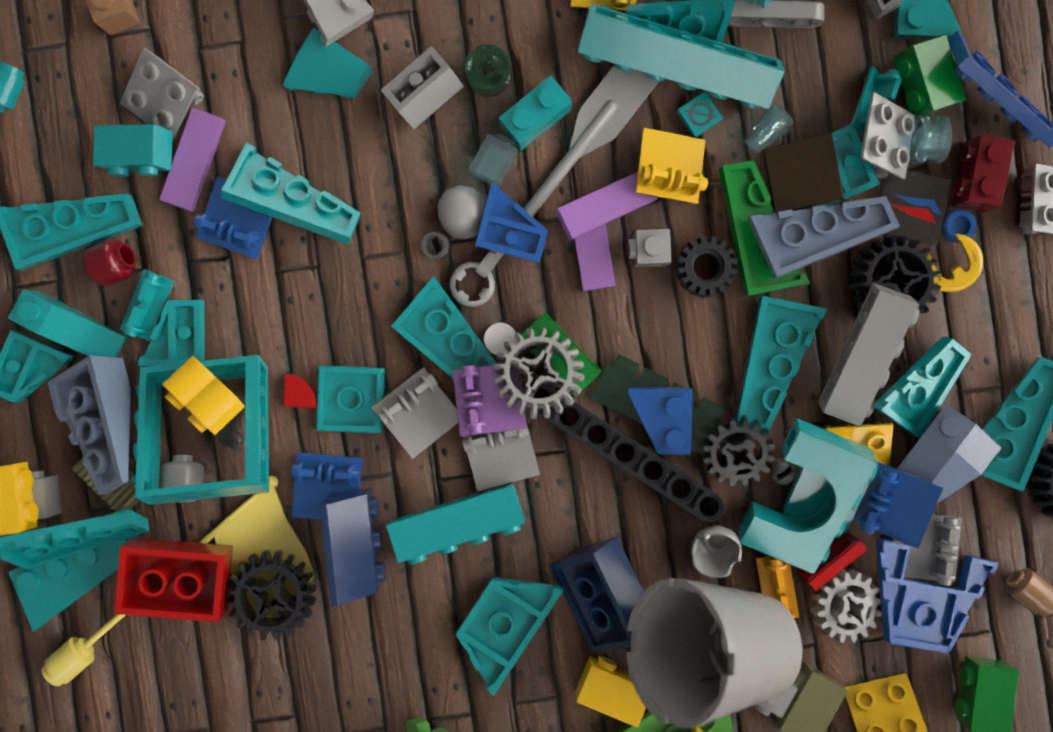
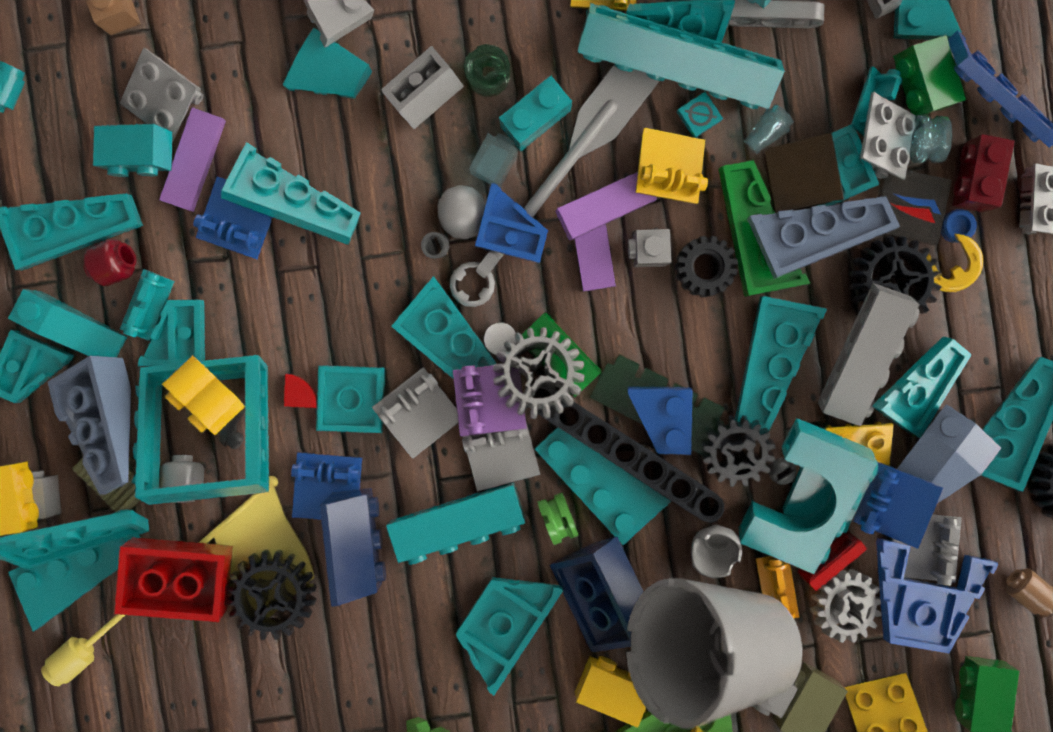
(558, 518): none -> bright green wheel
(606, 489): none -> teal wing

